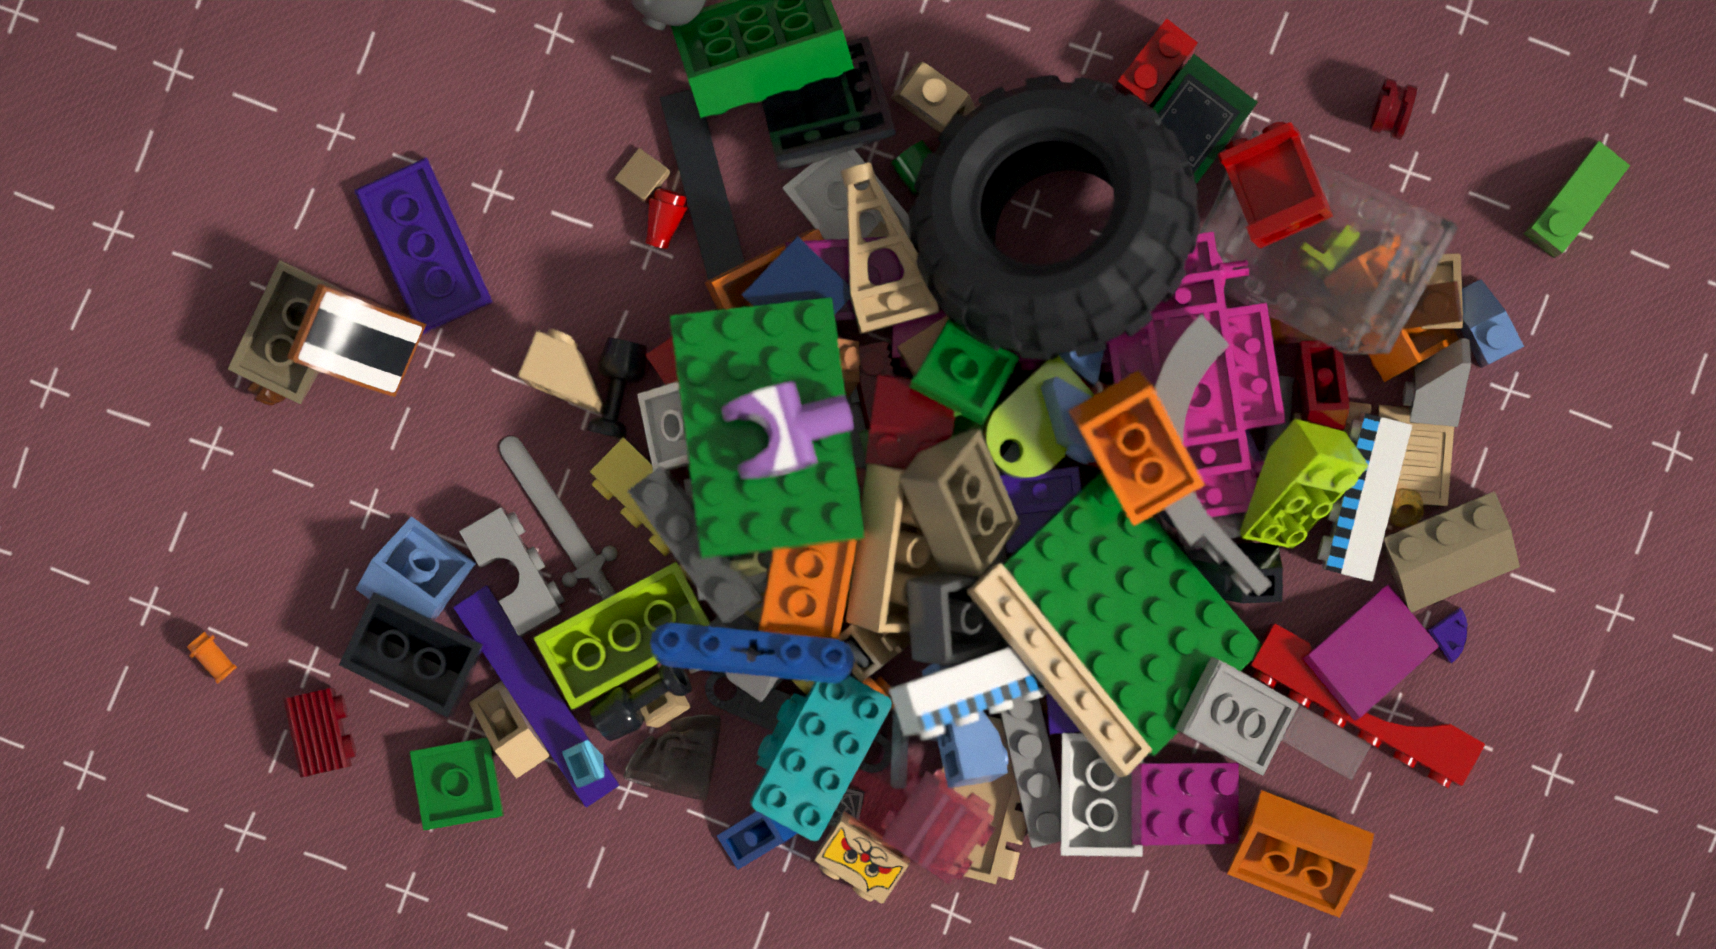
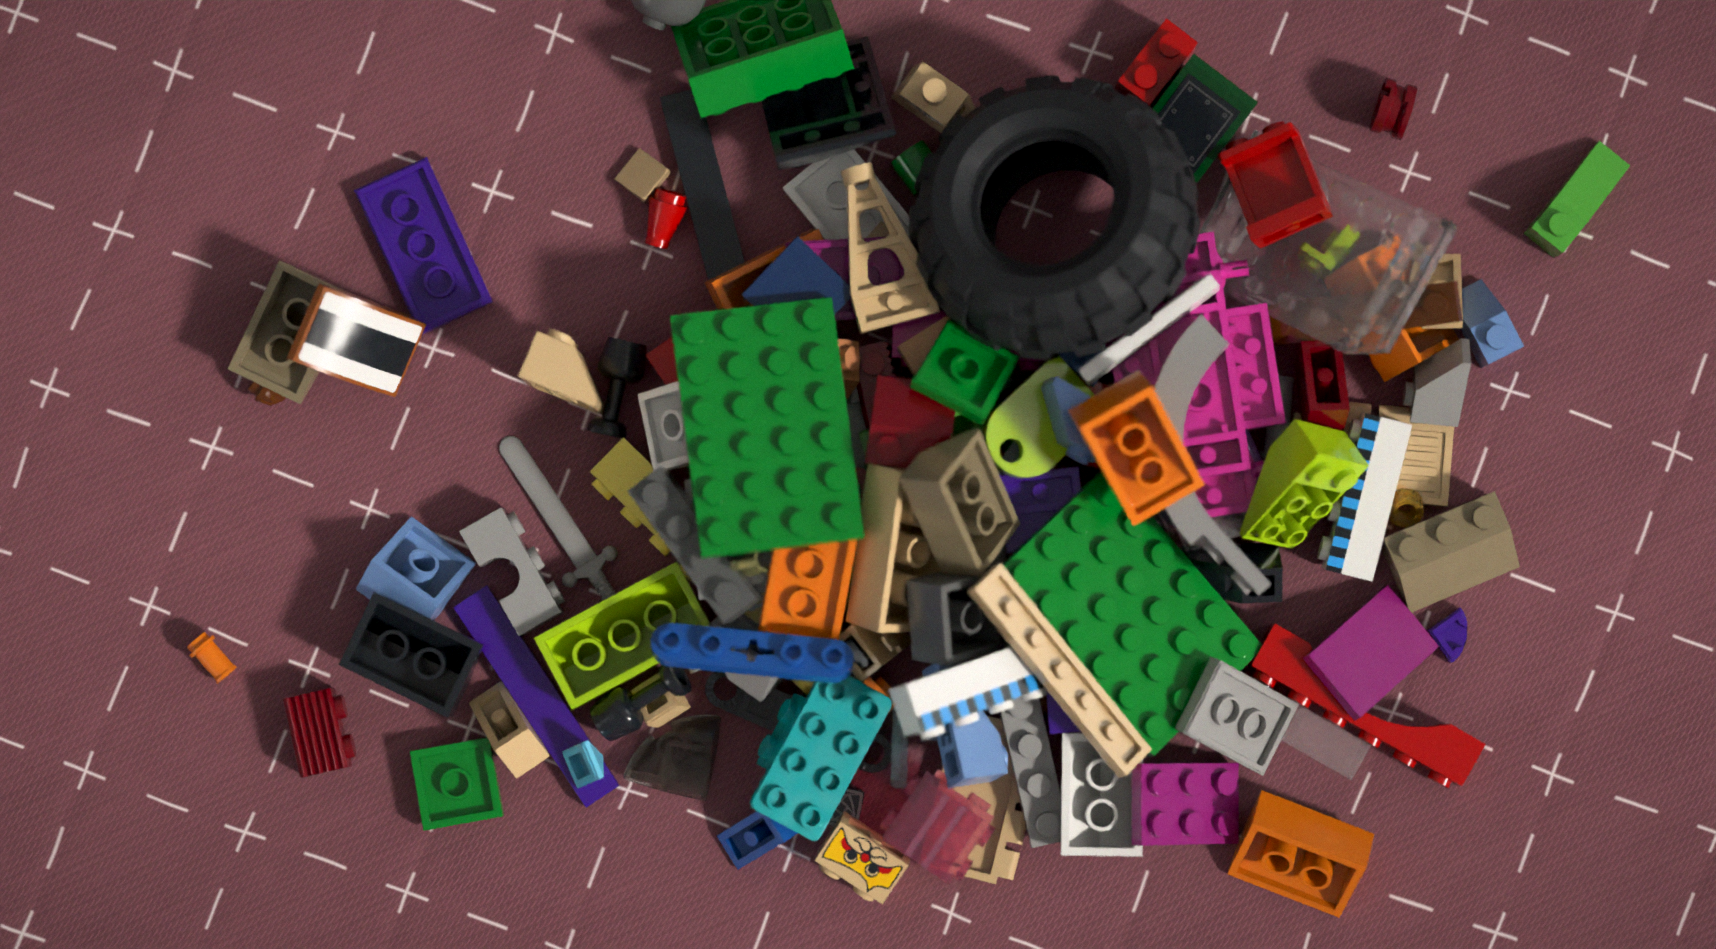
(789, 427): medium lavender connector -> none
(1161, 321): none -> white tile

